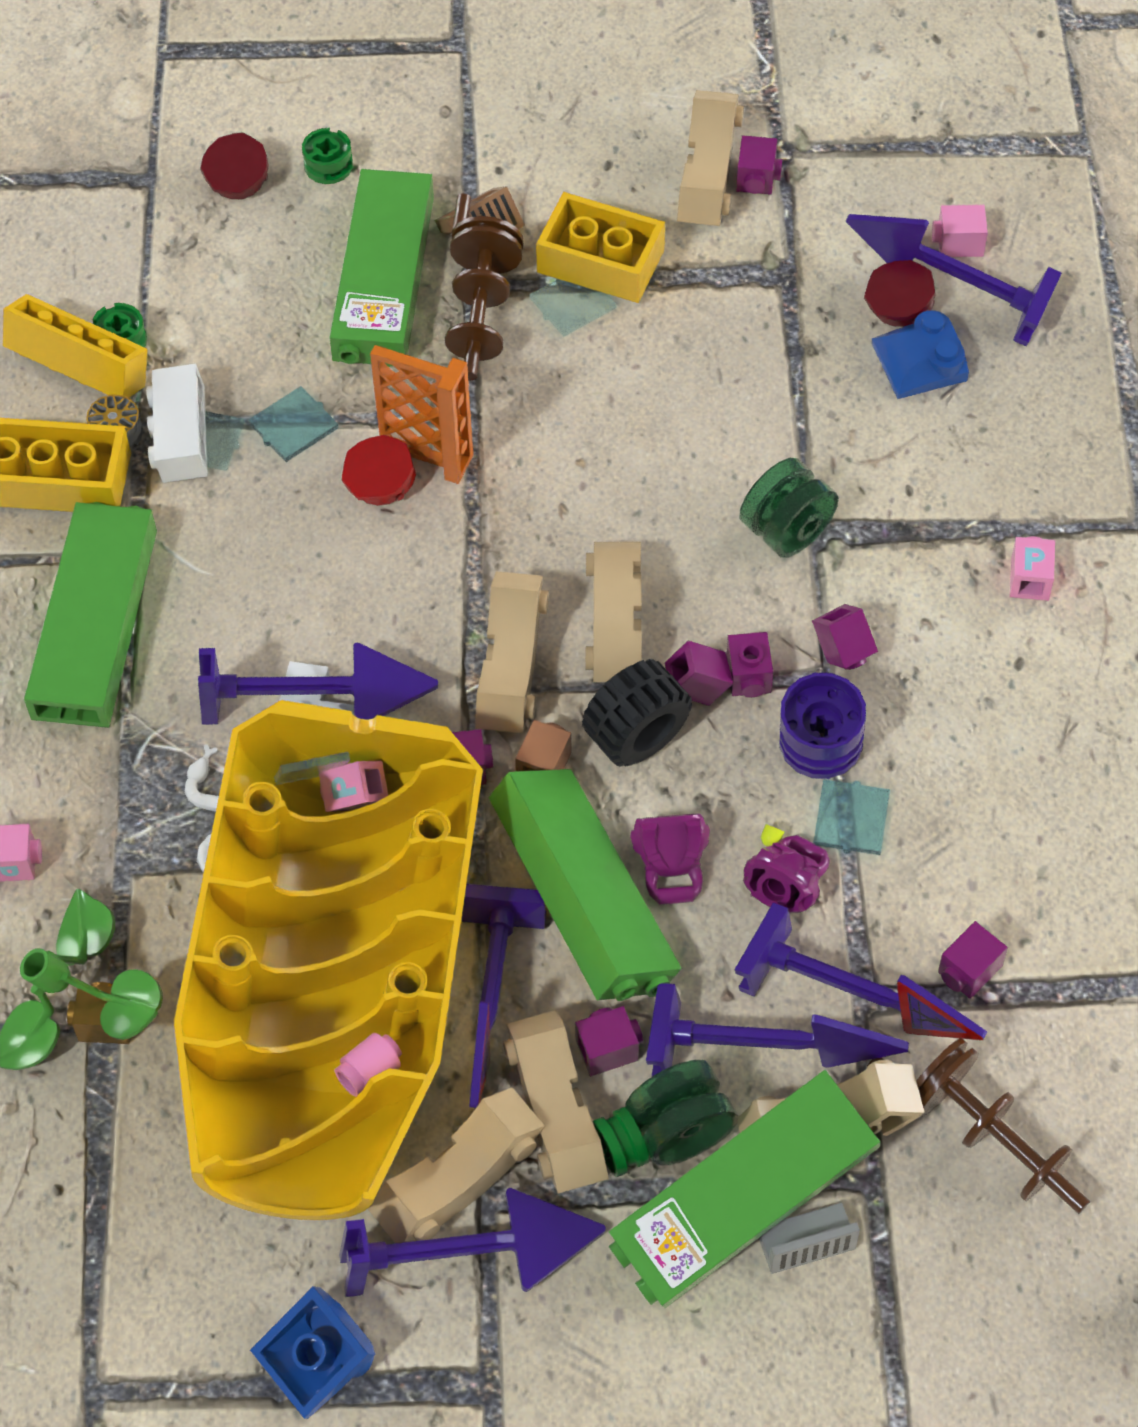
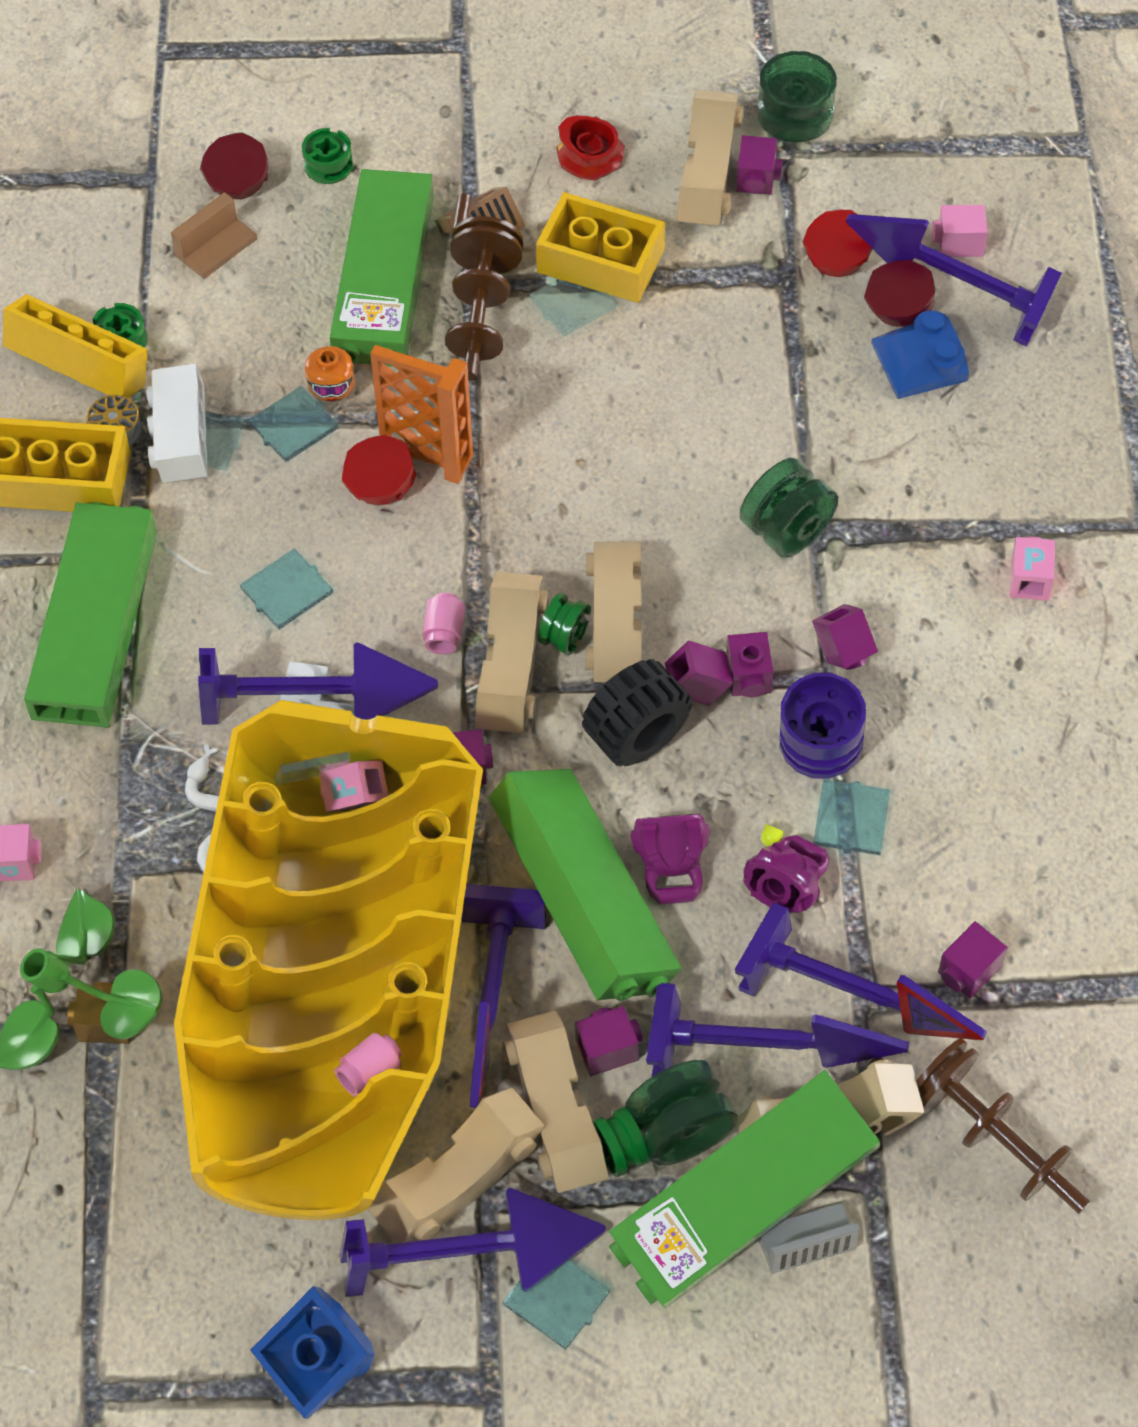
(211, 237): none -> medium nougat panel
(286, 588): none -> clear light blue piece
(329, 373): none -> orange head
(443, 623): none -> bright pink brick
(544, 748): nougat brick -> none
(559, 1303): none -> clear light blue piece
(563, 623): none -> green wheel
(589, 147): none -> red hat
(796, 96): none -> clear green wheel
(835, 245): none -> red hat

